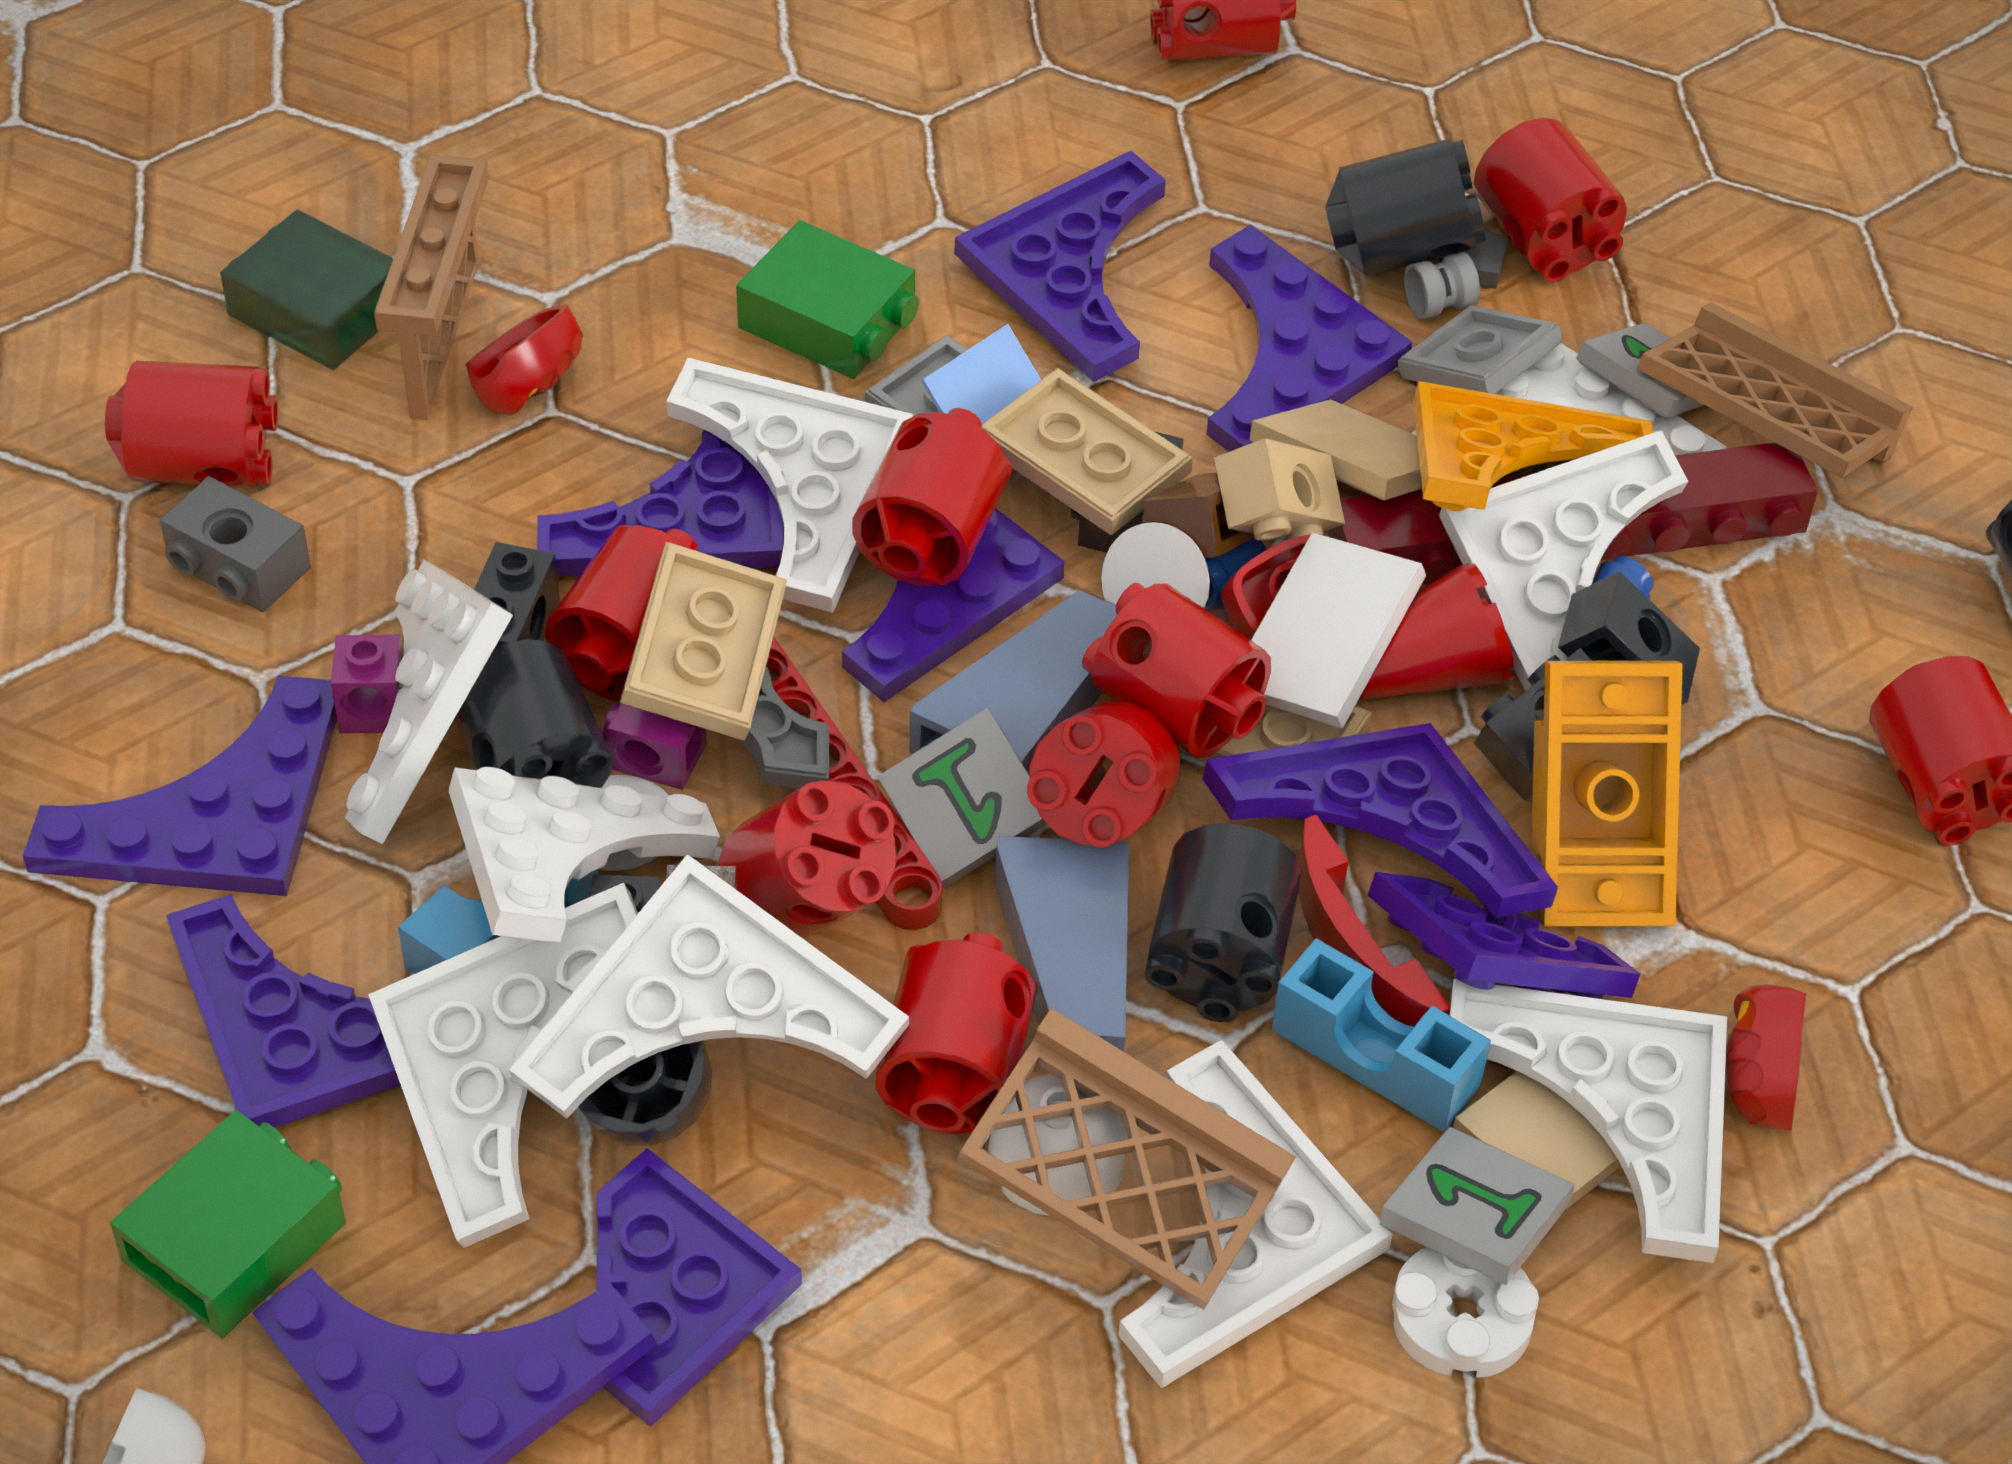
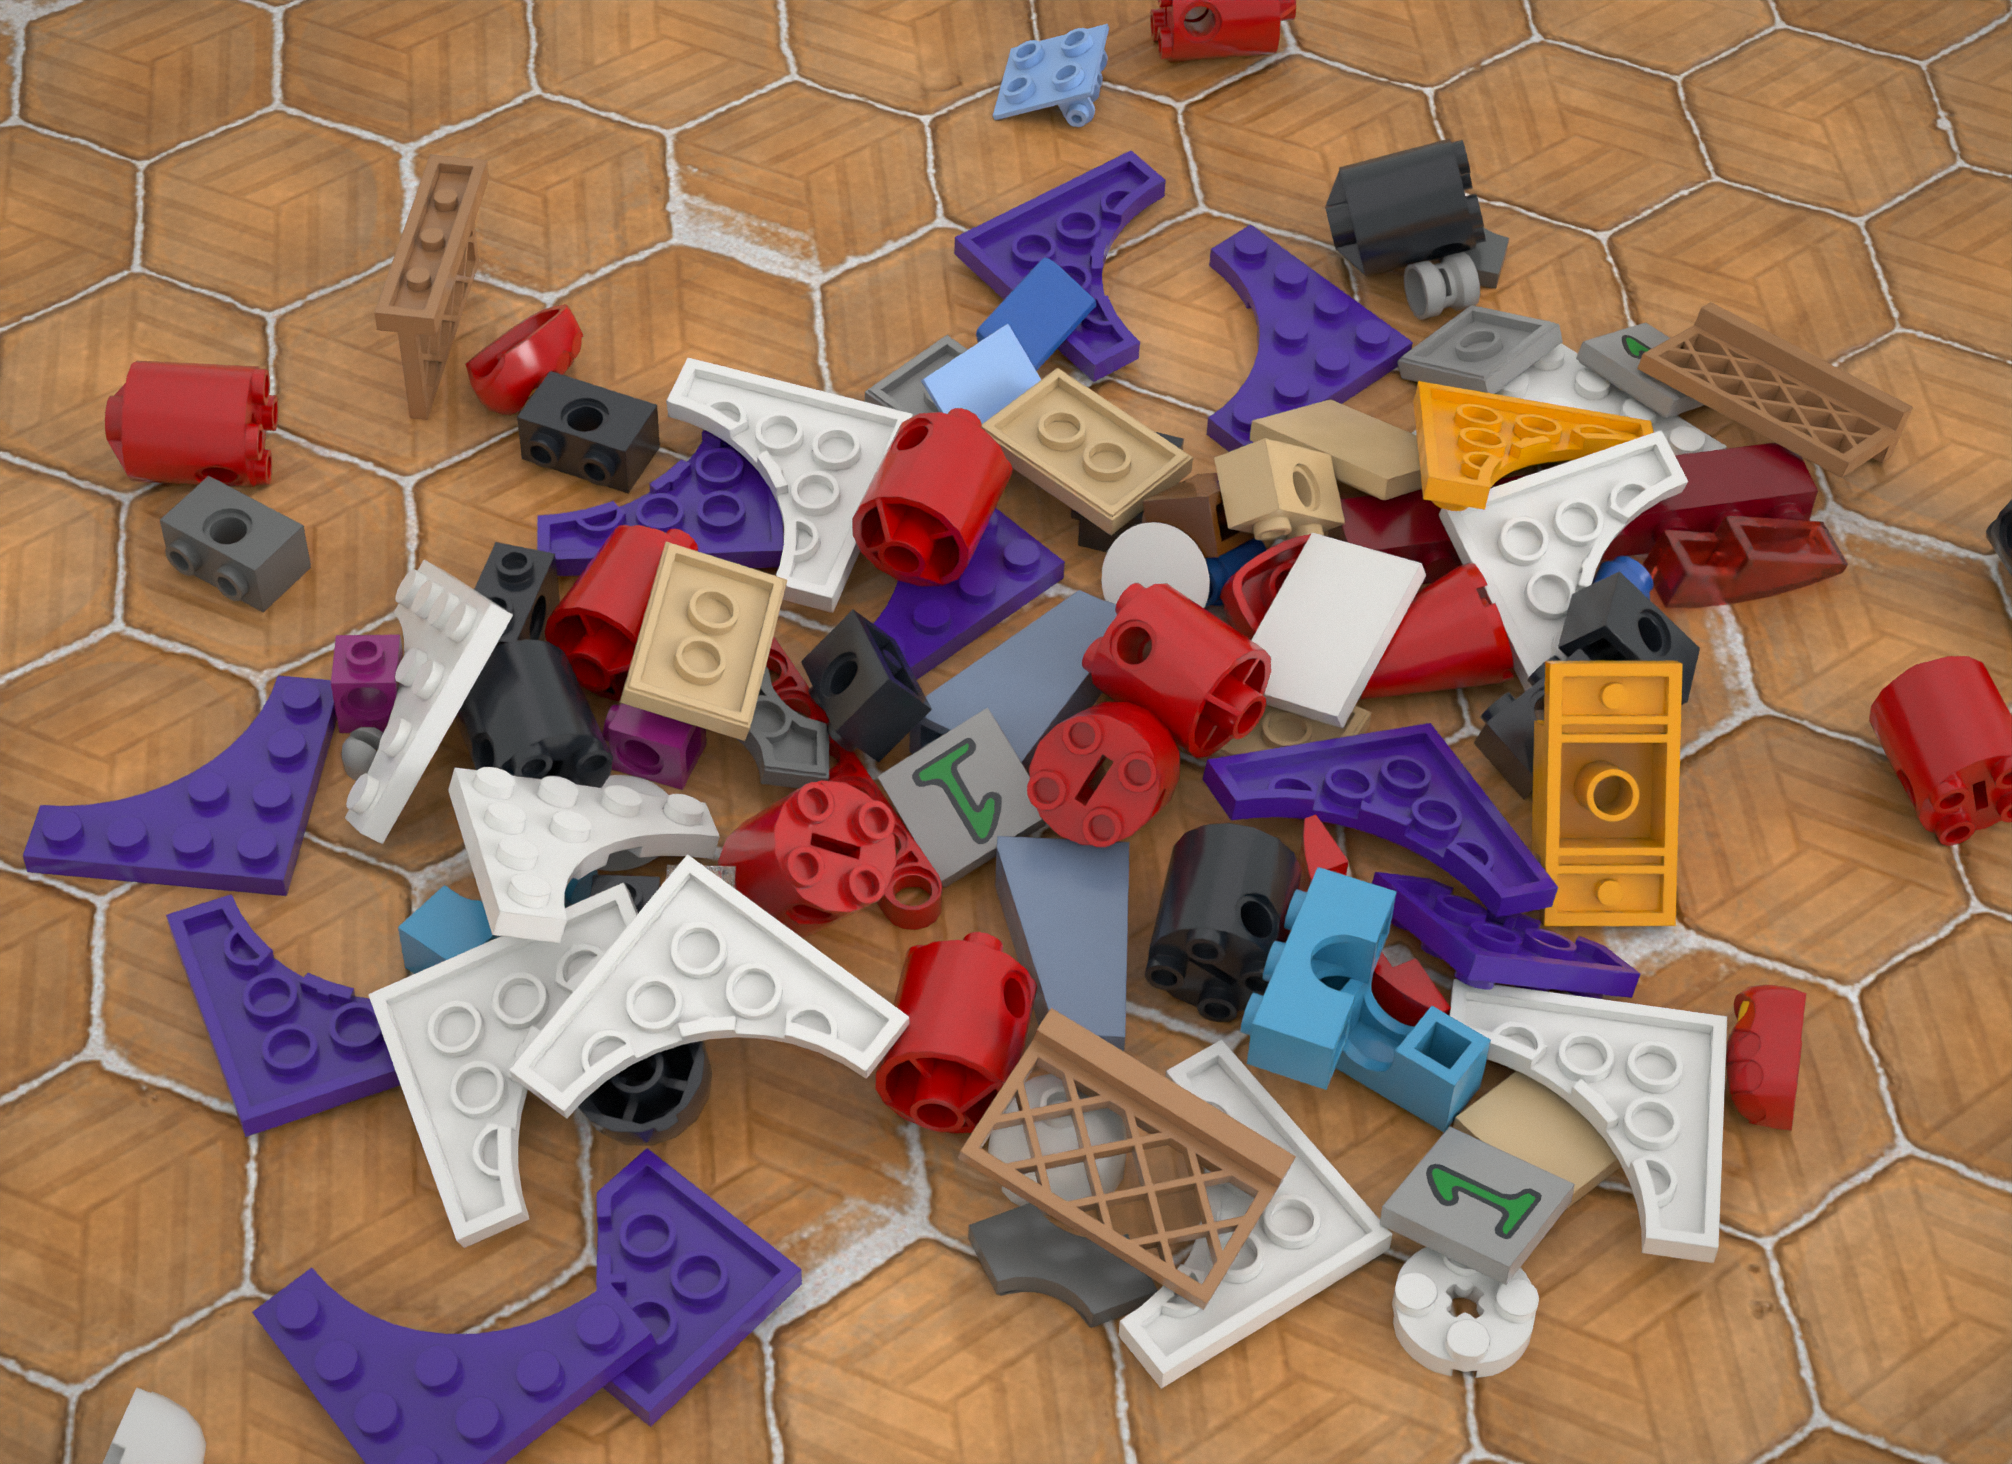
(229, 1222): green brick -> none
(308, 288): clear green brick -> none
(360, 751): none -> light grey hinge
(589, 432): none -> black brick
(827, 299): green brick -> none
(864, 687): none -> black brick
(1033, 1255): none -> dark grey tile
(1041, 311): none -> blue slope
(1054, 73): none -> light blue hinge
(1300, 1020): none -> dark azure arch
(1551, 198): red cylinder -> none
(1741, 561): none -> clear red slope

